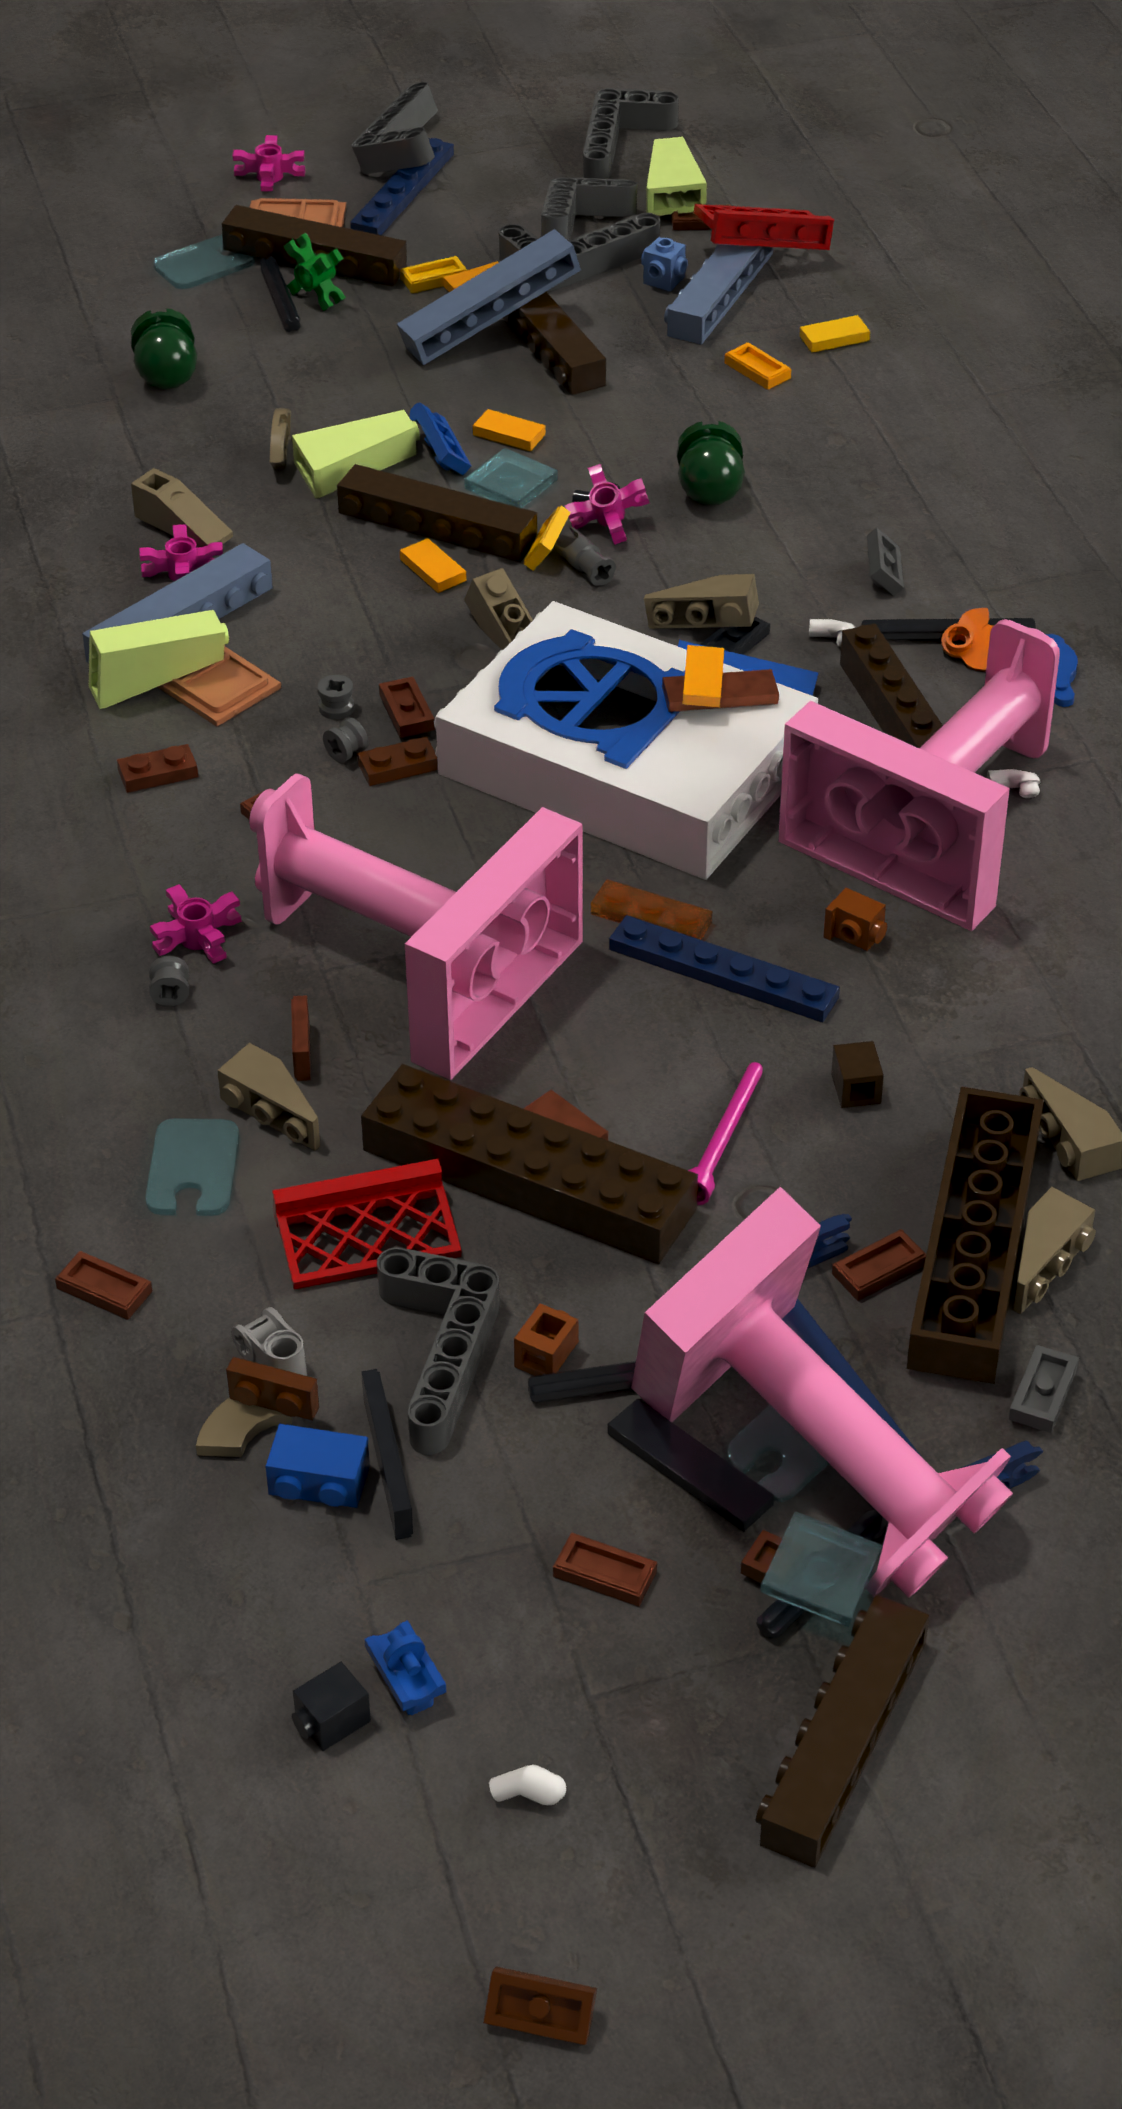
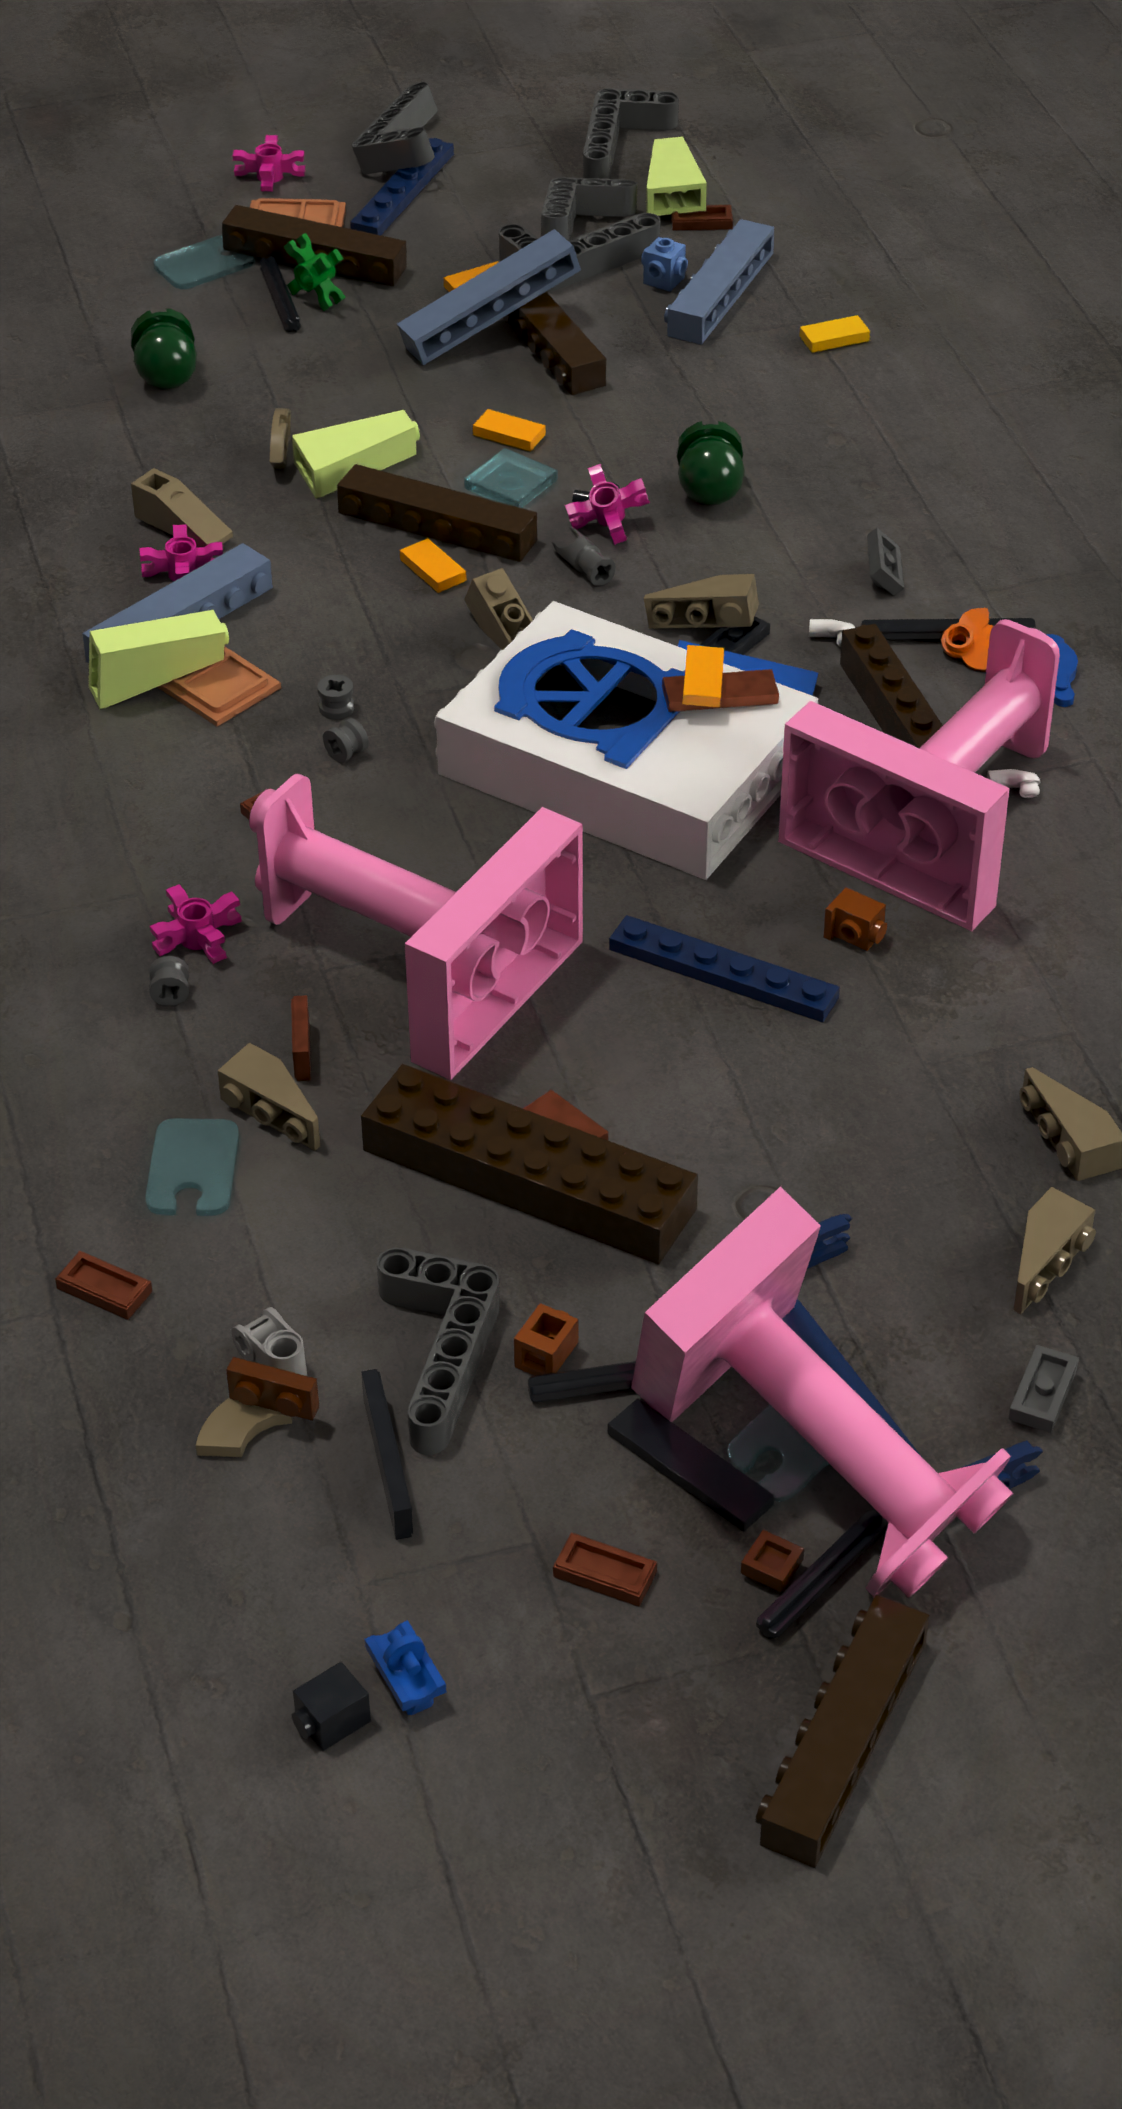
(157, 768): copper plate -> none
(317, 1465): blue brick -> none
(359, 1197): red fence -> none
(397, 761): reddish brown plate -> none
(406, 707): copper plate -> none
(430, 274): yellow tile -> none
(440, 439): blue plate -> none
(529, 1782): white arm -> none
(540, 2005): reddish brown plate -> none
(546, 537): yellow tile -> none
(618, 900): clear orange plate -> none
(724, 1132): dark pink piece -> none
(757, 366): light orange tile -> none
(766, 226): red fence -> none
(821, 1569): clear light blue tile -> none
(857, 1074): dark brown brick -> none
(879, 1264): copper tile -> none
(975, 1236): dark brown brick -> none

